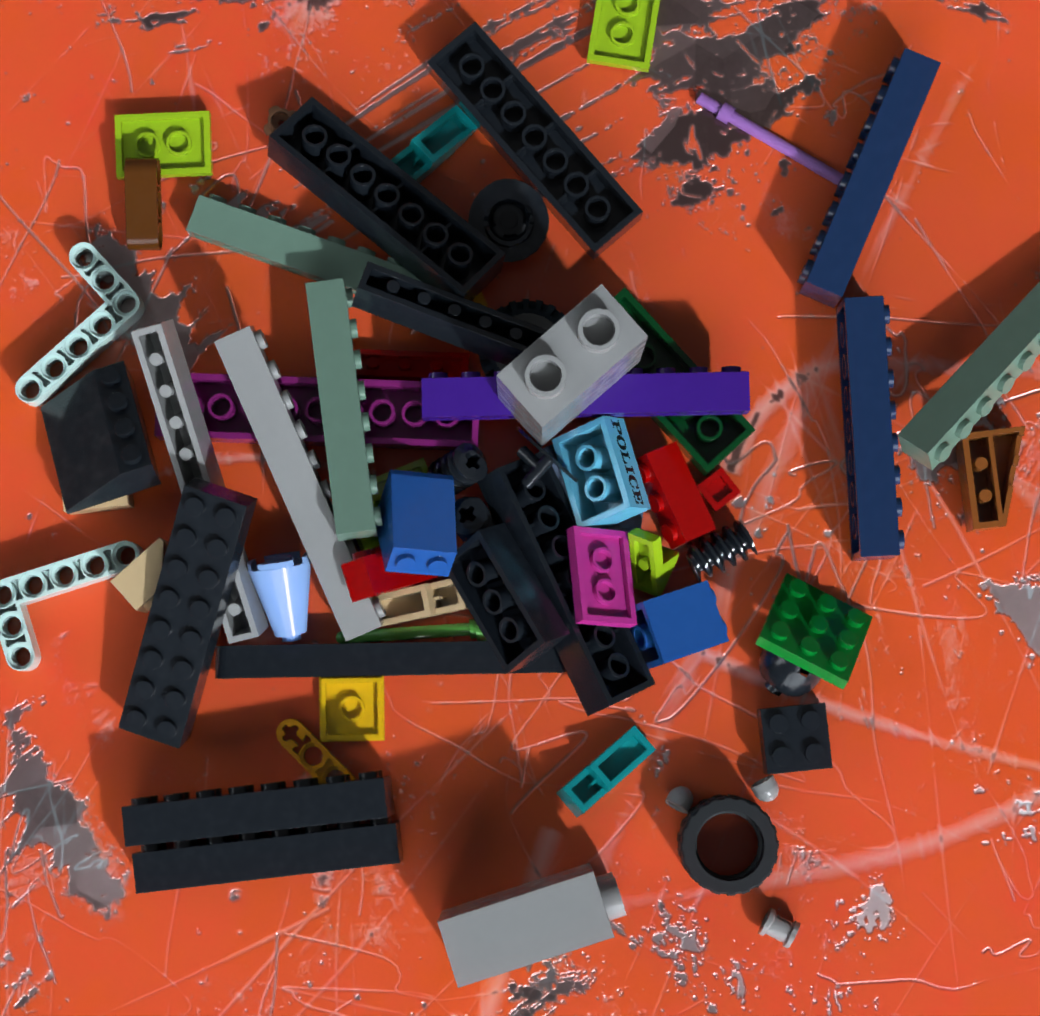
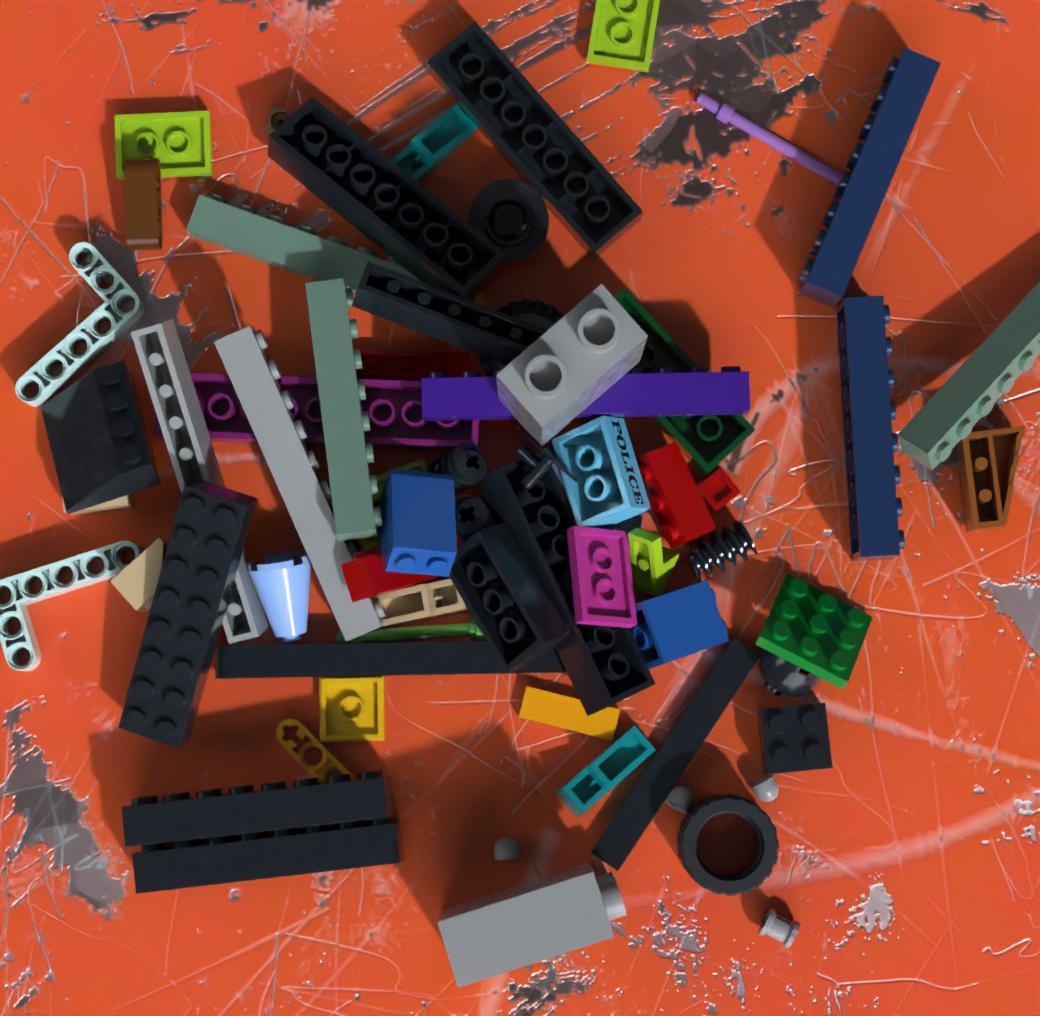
(506, 849): none -> light grey hinge
(567, 713): none -> light orange tile
(675, 754): none -> black tile

